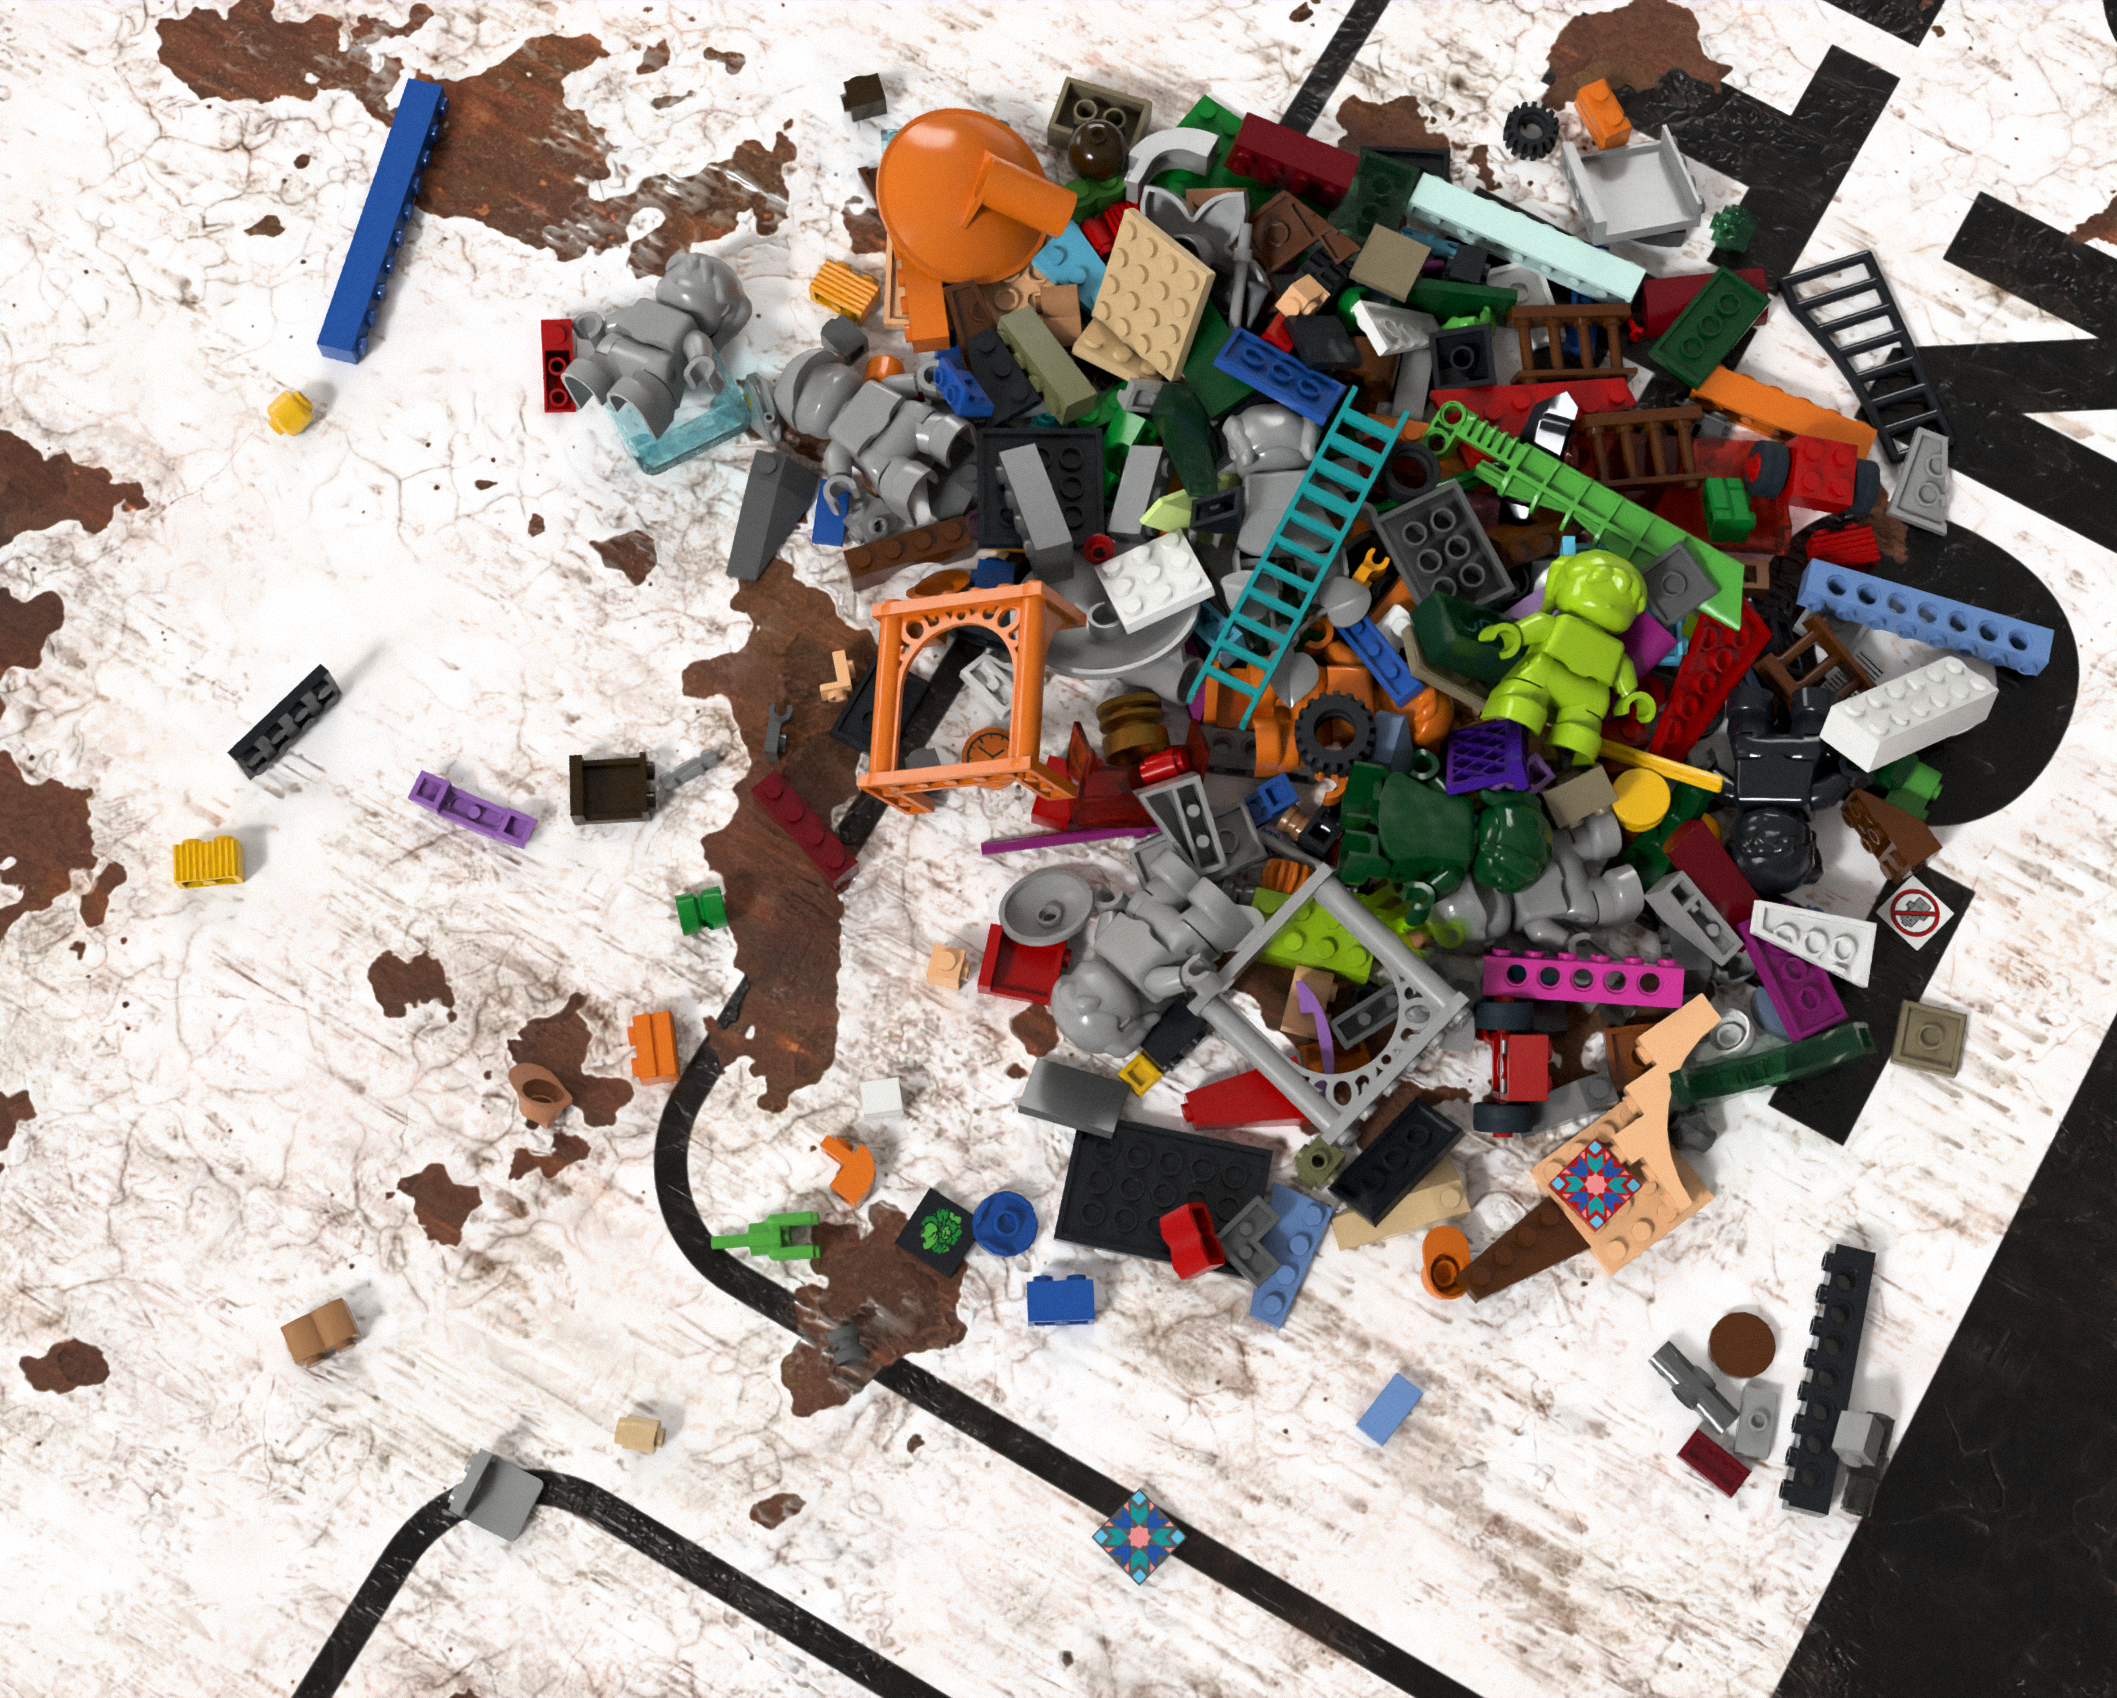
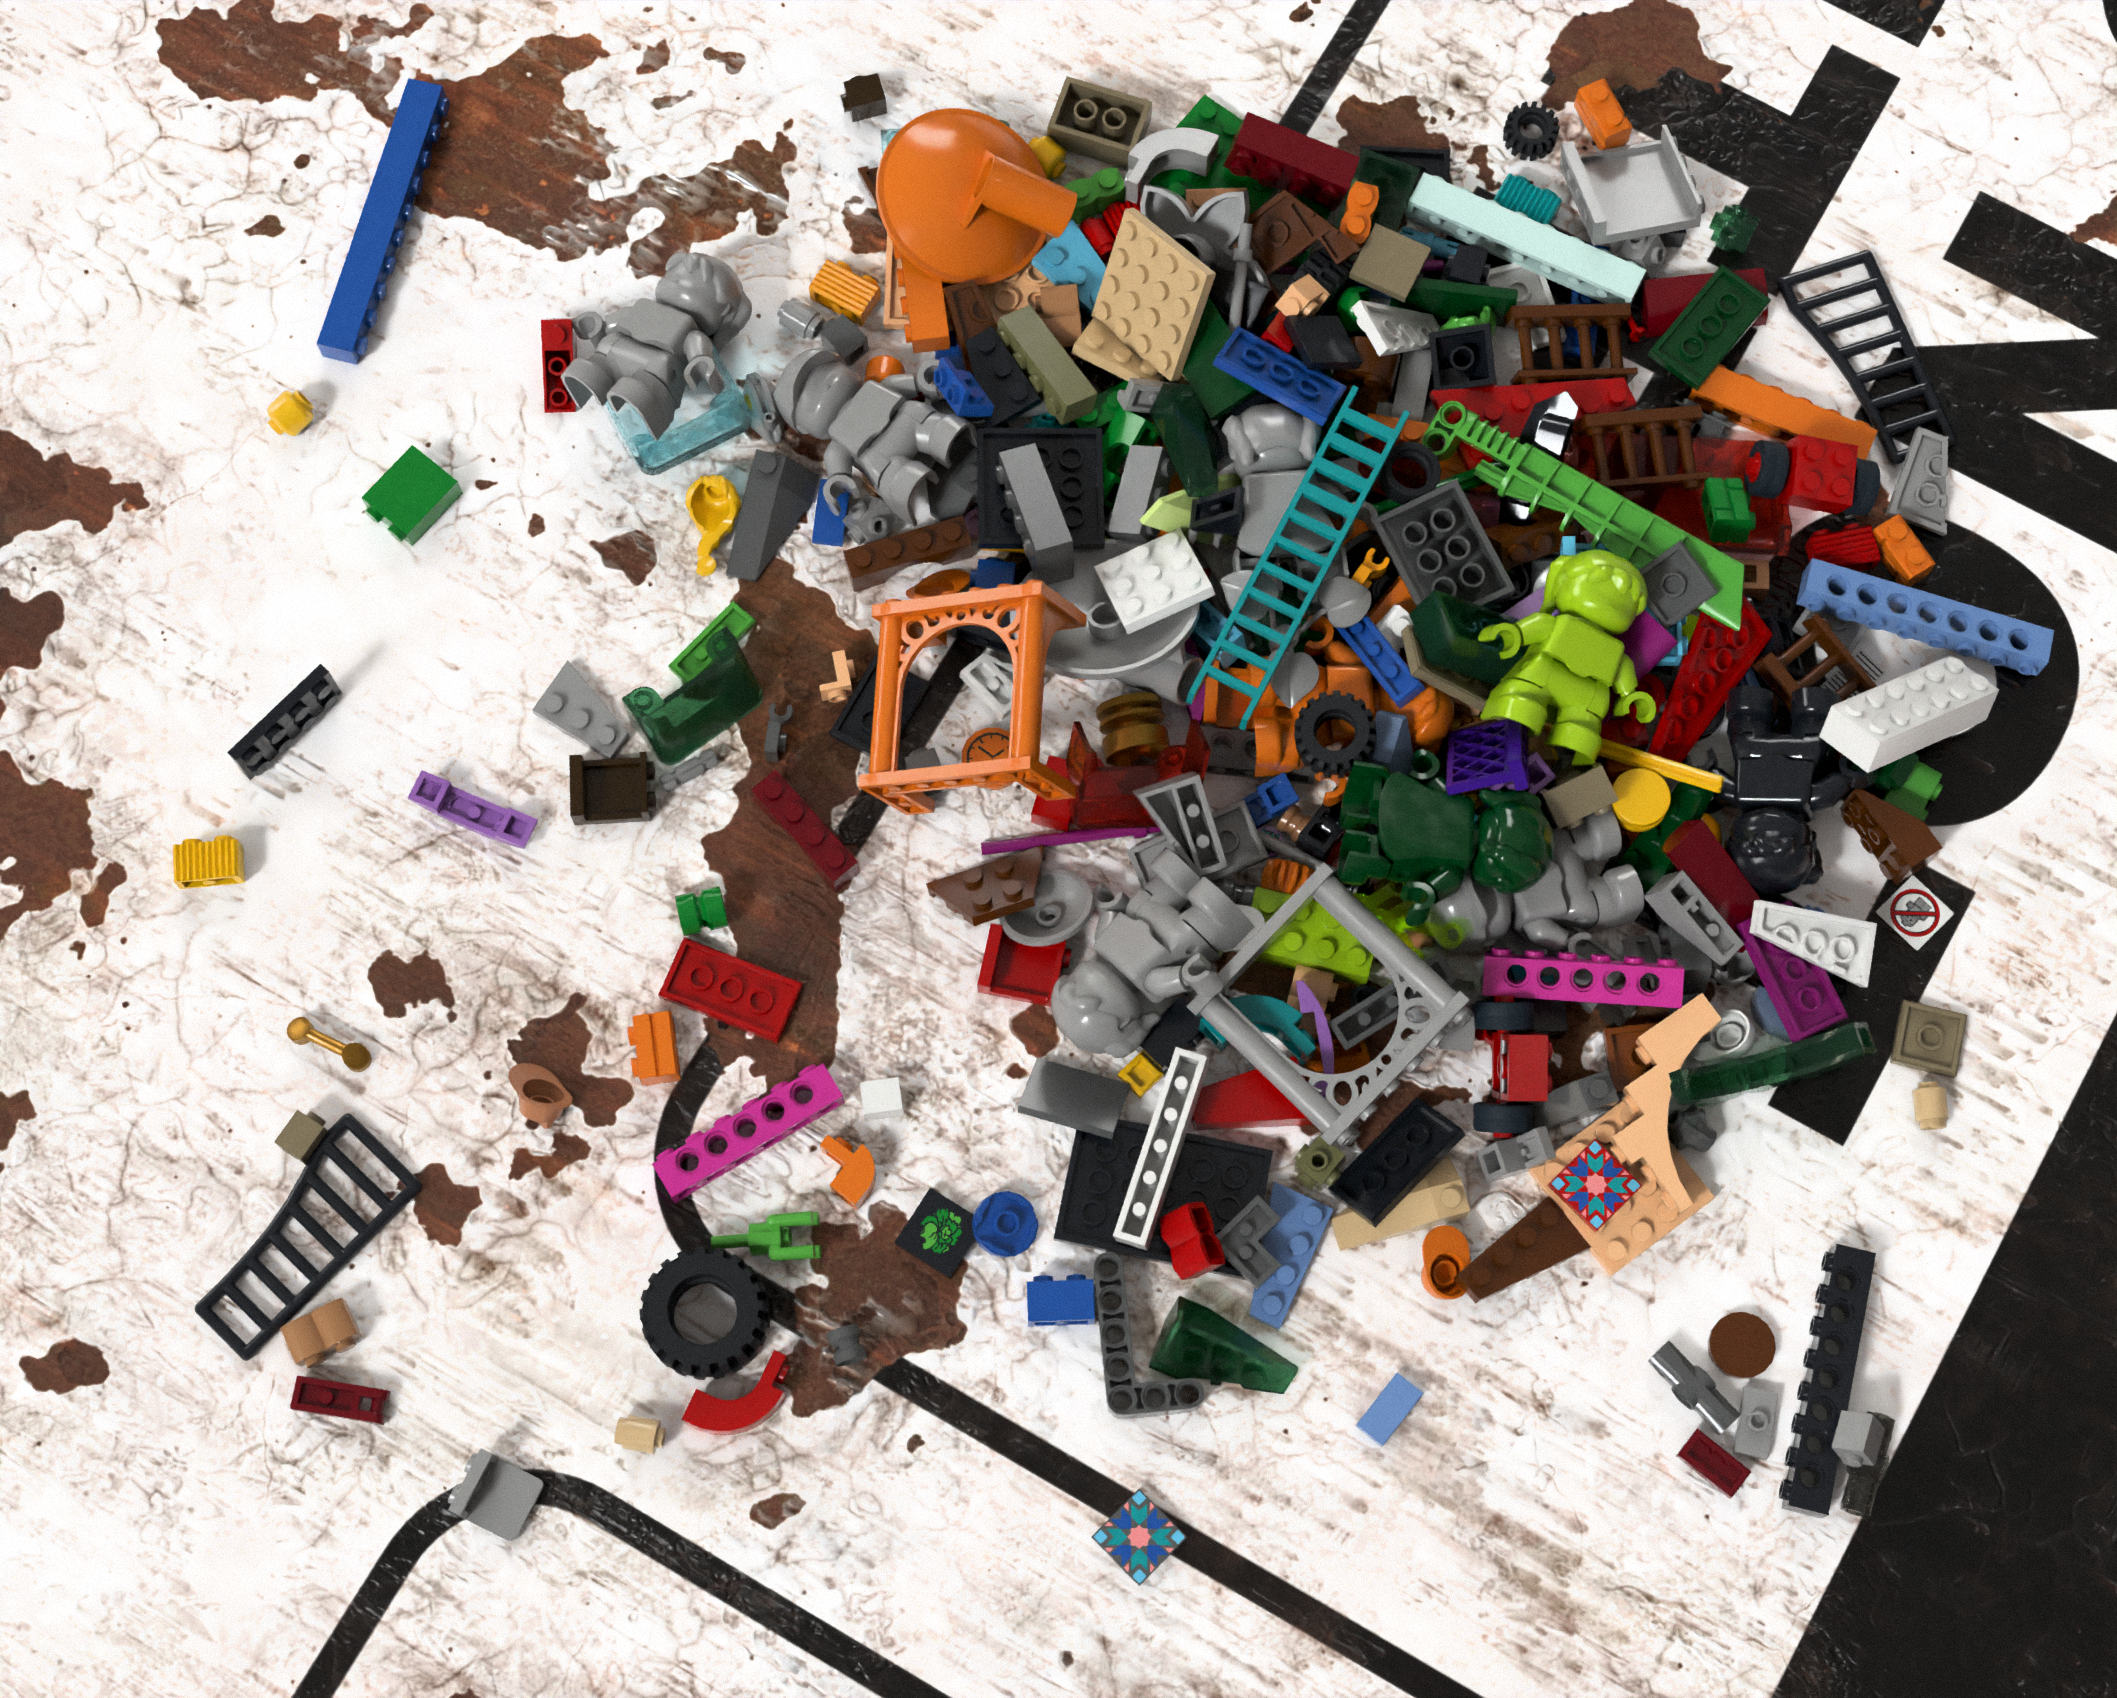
(272, 1234): none -> black bar
(302, 1135): none -> dark tan brick
(338, 1400): none -> dark red plate
(354, 1055): none -> pearl gold bar
(411, 496): none -> green brick
(580, 713): none -> light grey wing
(680, 1276): none -> black tyre
(695, 658): none -> bright green tile
(700, 707): none -> clear green windscreen
(713, 508): none -> yellow hair
(730, 990): none -> red tile
(741, 1149): none -> dark pink brick
(742, 1414): none -> red arch
(800, 318): none -> light grey brick
(947, 967): light nougat brick -> none
(992, 888): none -> reddish brown wing
(1049, 155): none -> yellow head
(1095, 541): red plate -> none
(1097, 150): dark brown cylinder -> none
(1123, 1352): none -> dark grey beam
(1161, 1148): none -> white brick
(1164, 765): red brick -> none
(1209, 1347): none -> clear green wedge
(1270, 1017): none -> teal arch
(1359, 212): none -> orange brick
(1516, 1155): none -> light grey brick
(1522, 196): none -> teal brick
(1642, 947): none -> light grey plate
(1646, 252): none -> light grey brick
(1902, 552): none -> orange brick
(1930, 1106): none -> tan brick

